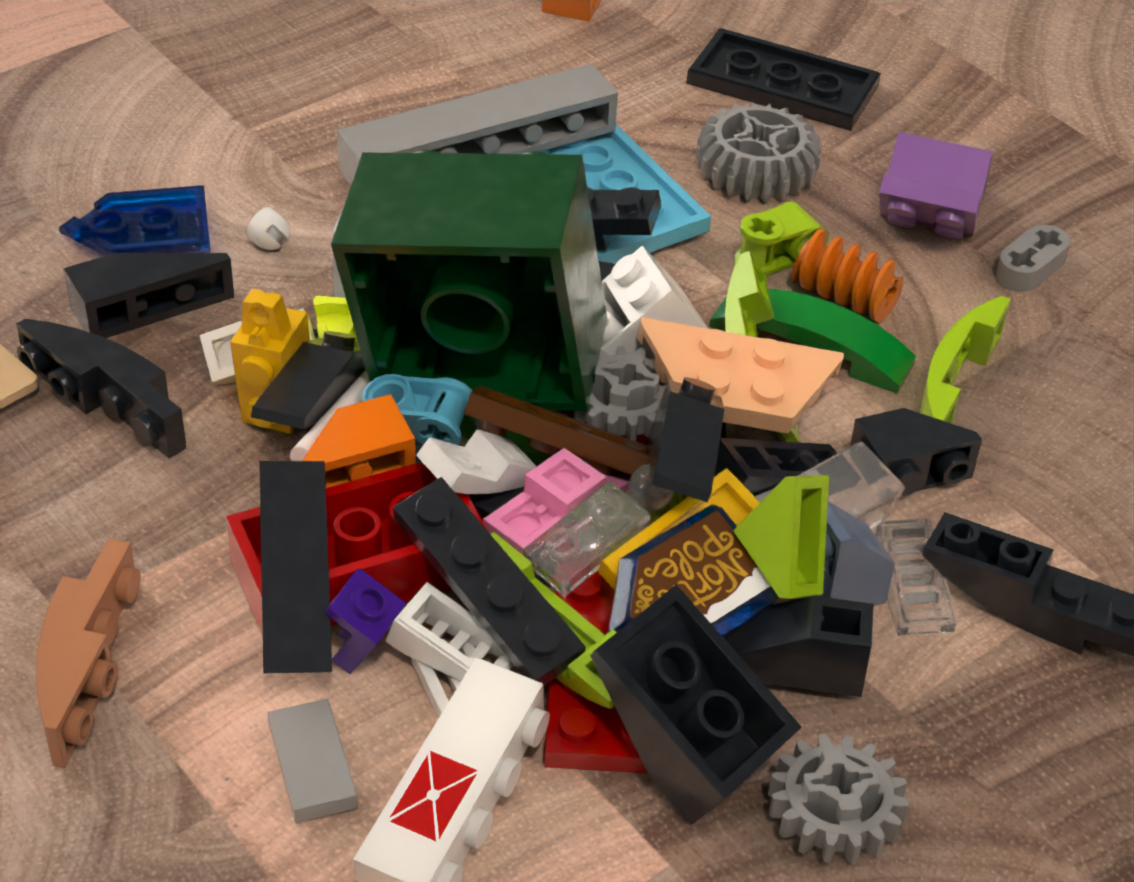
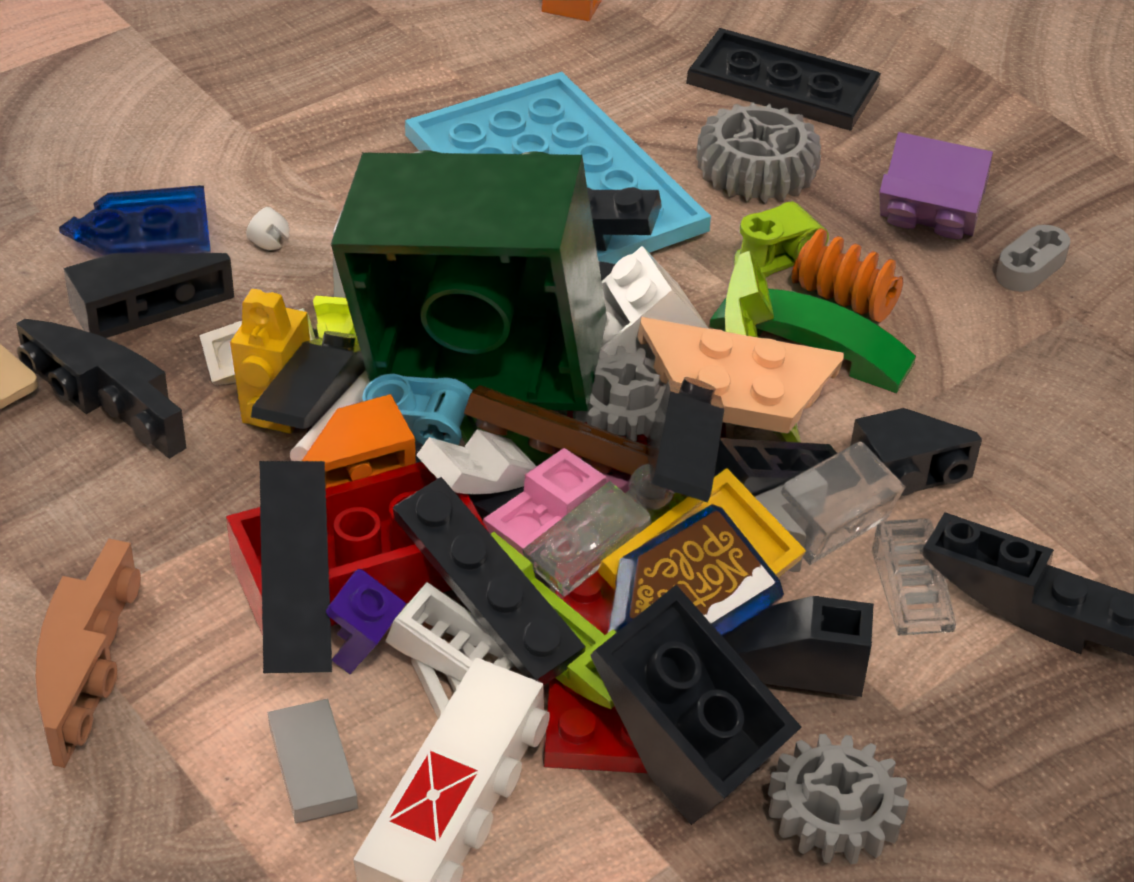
(497, 121): light grey brick -> none
(789, 535): lime slope -> none
(854, 560): sand blue slope -> none
(970, 338): lime slope -> none

